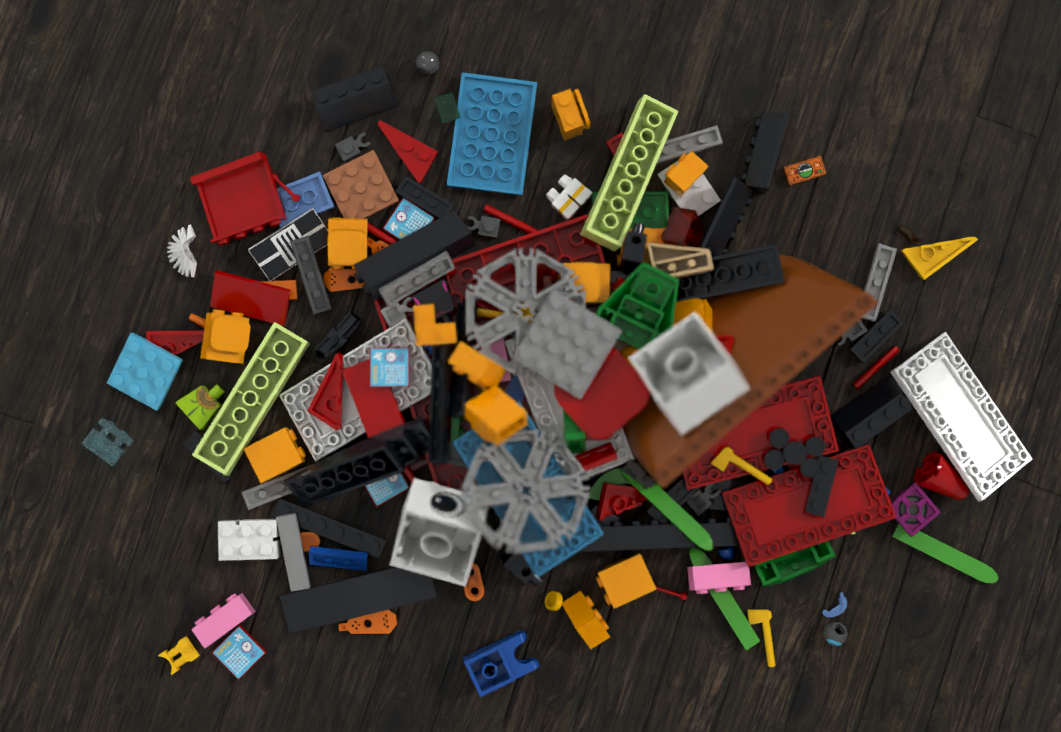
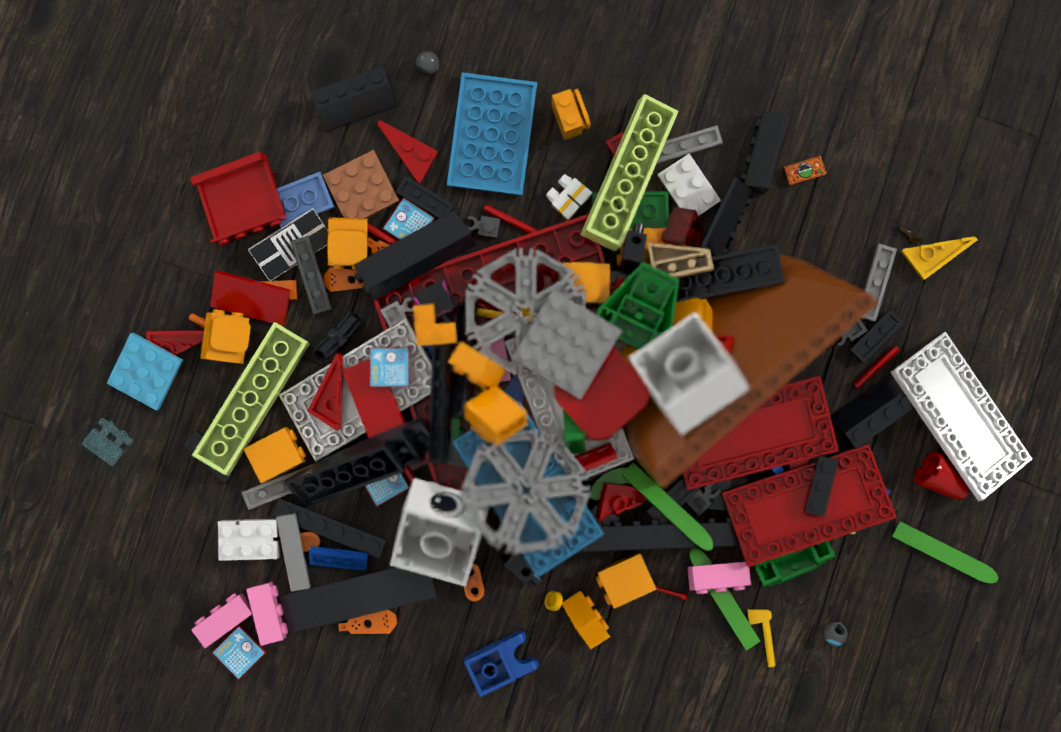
(182, 253): white hair -> none
(187, 650): yellow piece -> none
(202, 405): lime torso -> none
(267, 613): none -> bright pink brick
(295, 197): red hinge -> none
(350, 148): dark grey plate -> none
(416, 278): light grey tile -> none
(447, 107): clear green bracket -> none
(635, 471): dark grey plate -> none
(685, 174): light orange brick -> none
(726, 455): yellow piece -> none
(726, 552): blue hinge -> none
(794, 452): black piece -> none
(838, 609): medium blue piece -> none
(912, 509): magenta piece -> none

